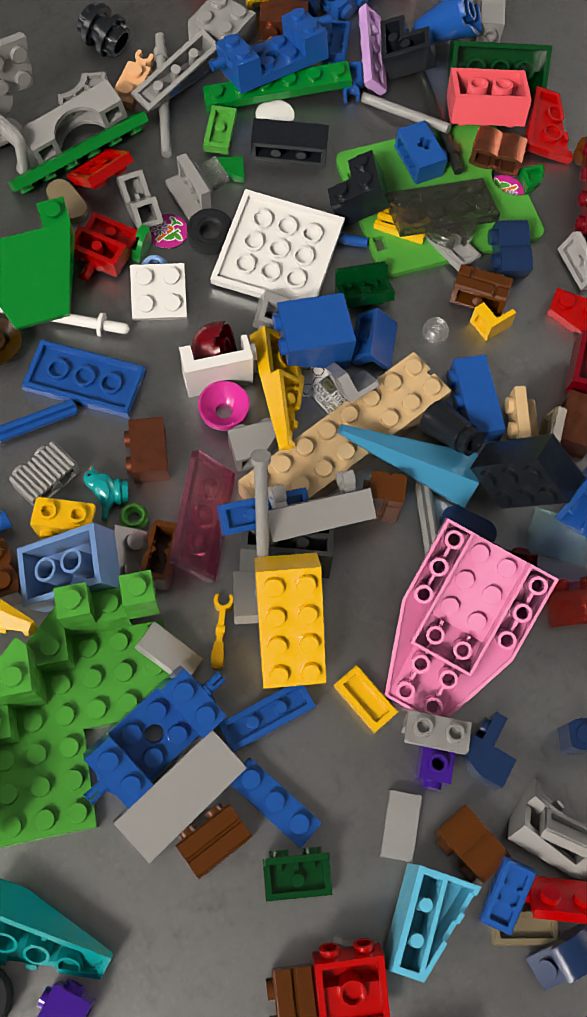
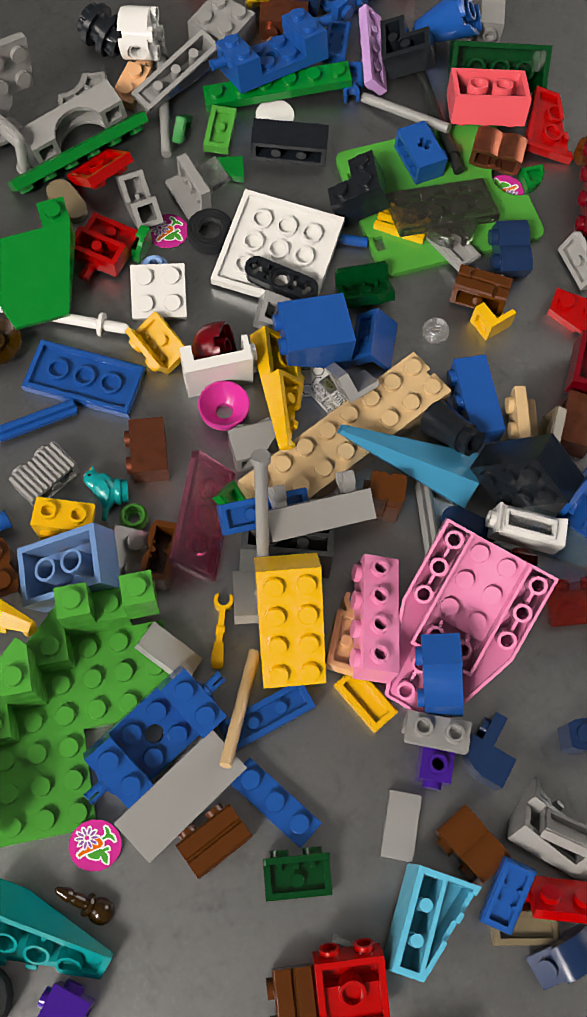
(95, 845): none -> sticker
(99, 910): none -> dark brown bar
(139, 33): none -> white brick
(157, 343): none -> yellow bracket
(182, 122): none -> green tile
(229, 493): none -> green tile
(239, 709): none -> tan bar
(276, 269): none -> black beam
(340, 641): none -> light nougat plate
(375, 619): none -> bright pink brick
(441, 674): none -> blue brick
(526, 528): none -> white window

